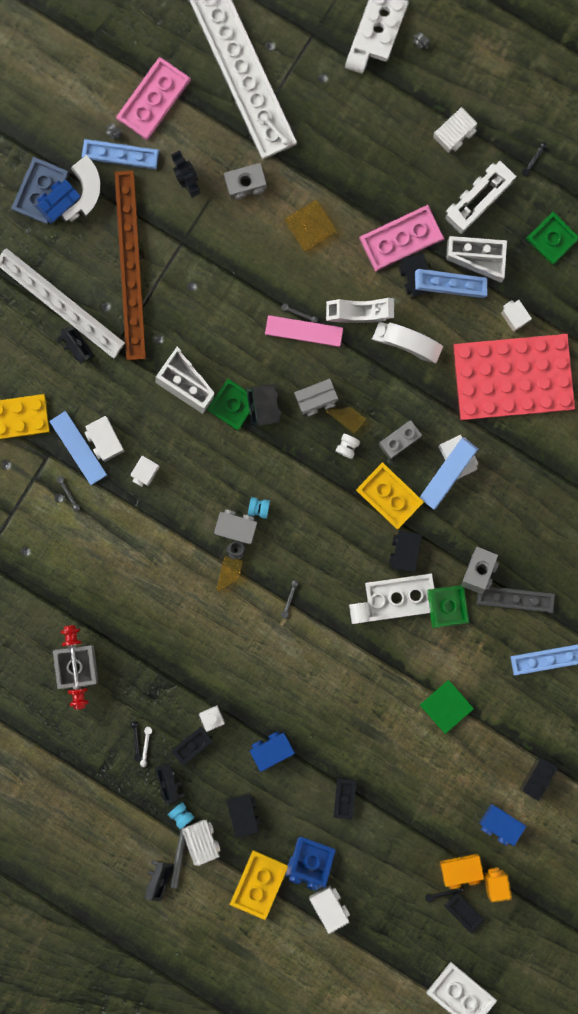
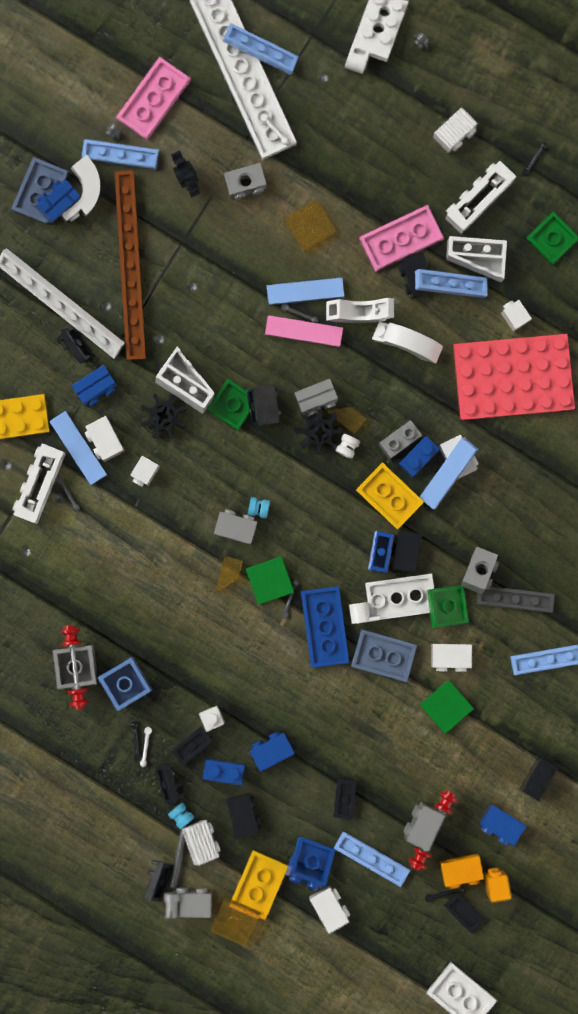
(34, 473): none -> white brick
(94, 386): none -> blue brick
(125, 683): none -> medium blue brick
(154, 412): none -> black gear
(188, 903): none -> light grey hinge
(223, 771): none -> blue brick
(235, 921): none -> clear yellow tile
(236, 545): dark grey plate -> none
(260, 49): none -> light blue tile
(270, 580): none -> green tile
(305, 291): none -> light blue tile
(312, 426): none -> black gear
(324, 627): none -> blue plate
(372, 859): none -> light blue tile
(380, 552): none -> blue brick
(384, 655): none -> sand blue plate
(418, 456): none -> blue brick
(425, 826): none -> light grey brick
(451, 656): none -> white brick

